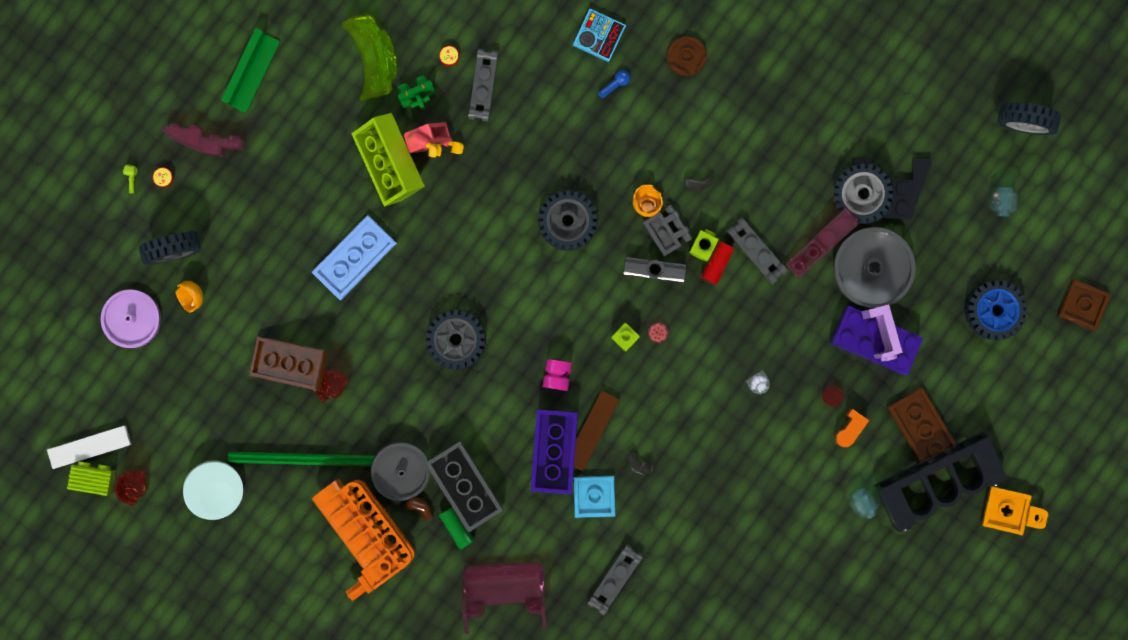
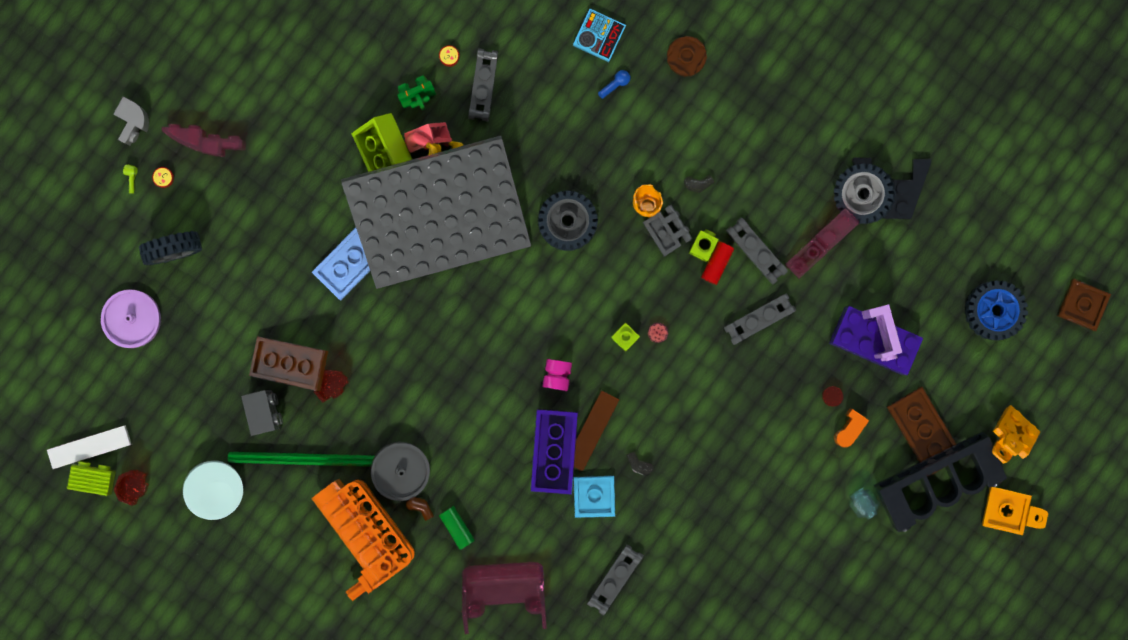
(135, 118): none -> light grey brick
(189, 295): light orange hair -> none
(250, 71): green panel -> none
(262, 412): none -> dark grey brick
(377, 55): clear neon green windscreen -> none
(437, 212): none -> dark grey plate
(439, 337): wheel -> none
(464, 486): dark grey brick -> none
(641, 267): dark grey piece -> none
(758, 383): clear tile -> none
(759, 319): none -> dark grey plate
(874, 267): dark grey dish -> none
(1004, 201): clear light blue head -> none
(1010, 441): none -> light orange plate
(1029, 118): black wheel -> none

